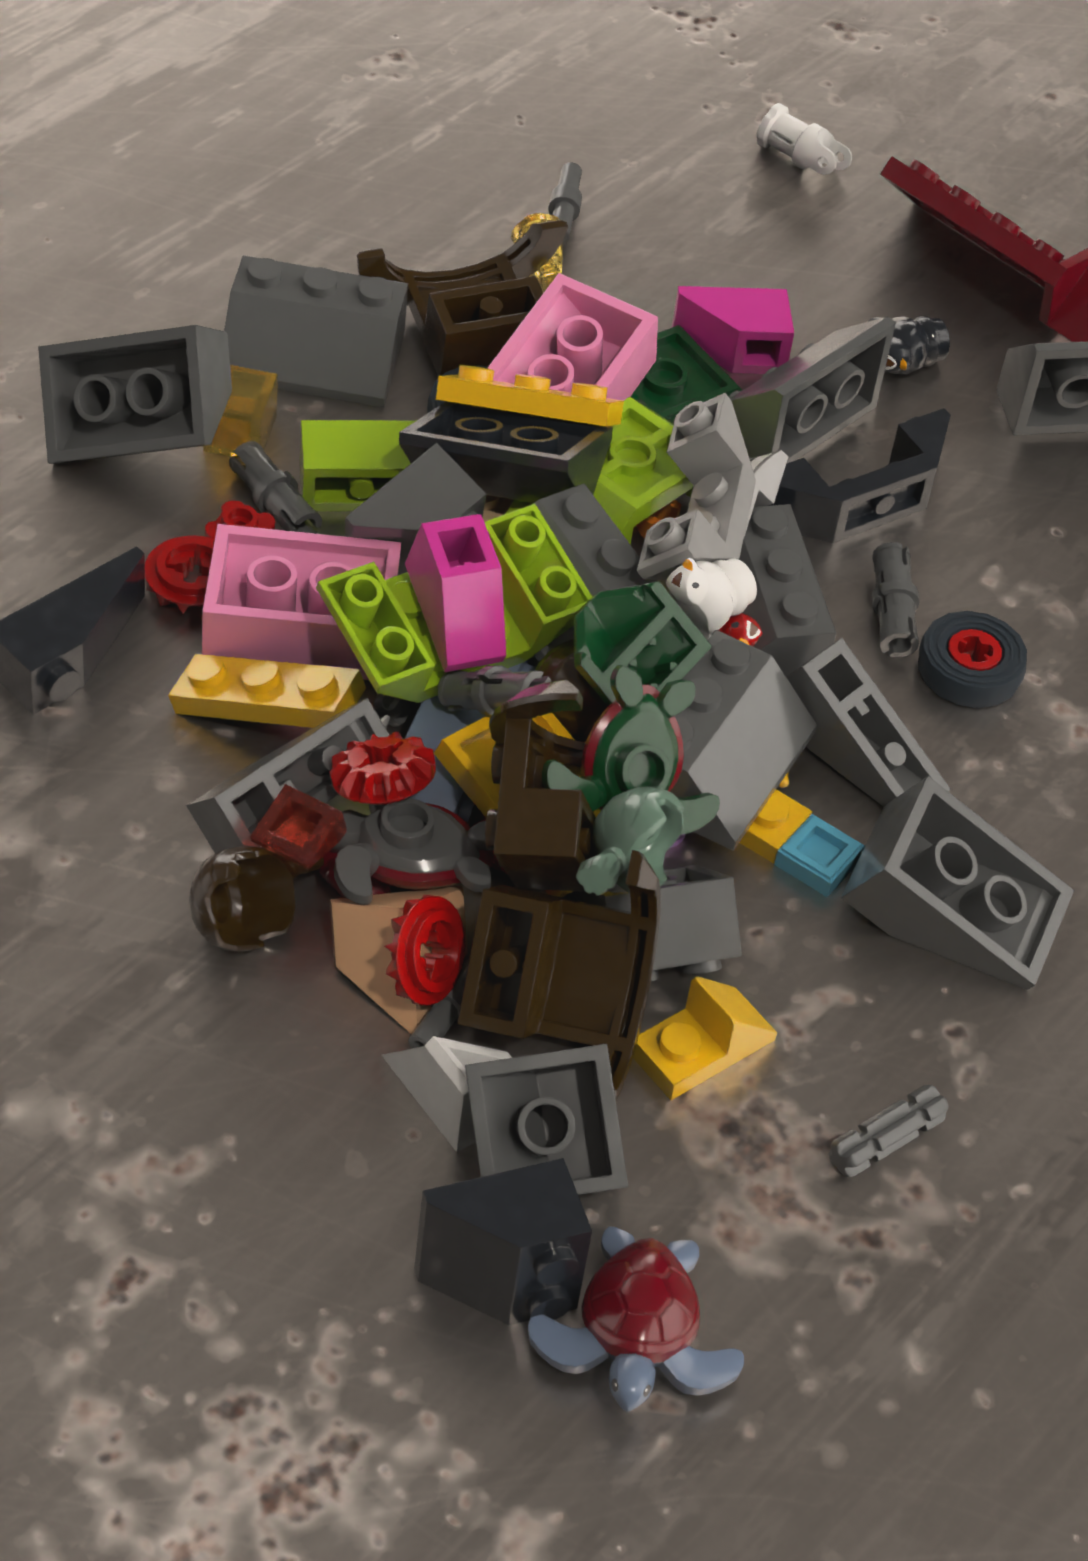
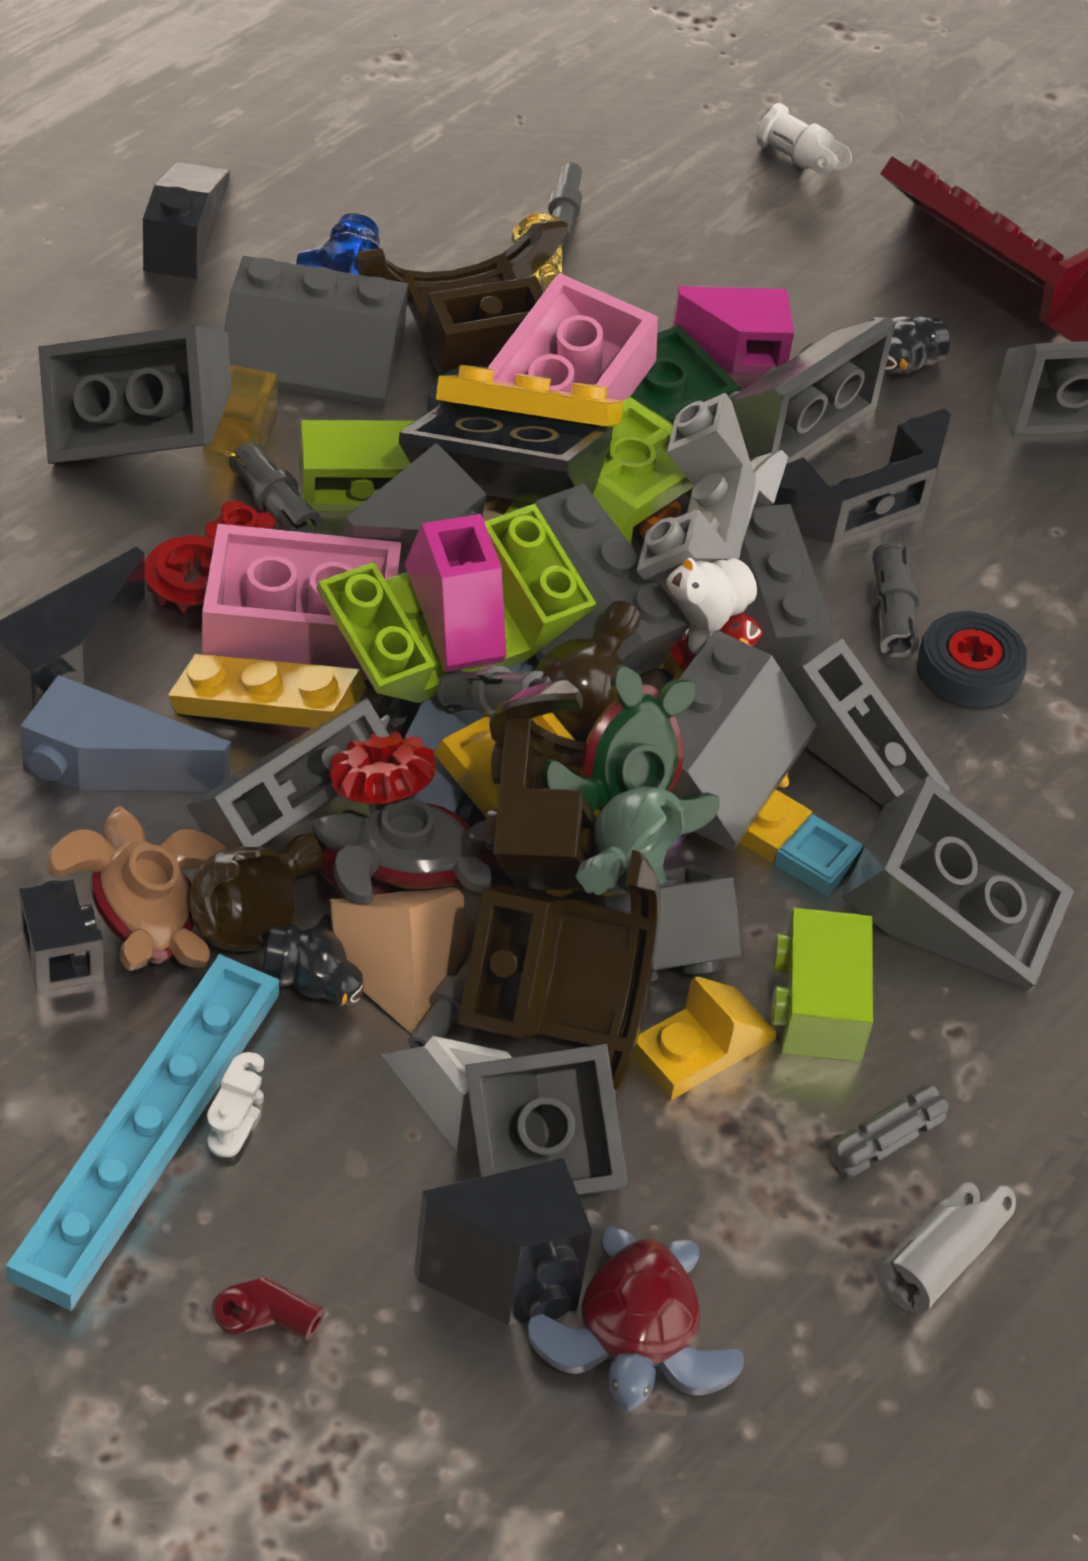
(60, 937): none -> black brick
(116, 746): none -> sand blue slope
(140, 886): none -> medium nougat animal
(142, 1133): none -> medium azure plate
(182, 219): none -> black slope
(232, 1110): none -> white piece
(264, 1304): none -> dark red arm
(300, 827): clear red slope -> none
(313, 963): none -> black animal
(347, 238): none -> clear blue animal
(434, 975): red gear -> none
(638, 630): dark green slope -> none
(825, 984): none -> lime brick
(944, 1246): none -> light grey piece

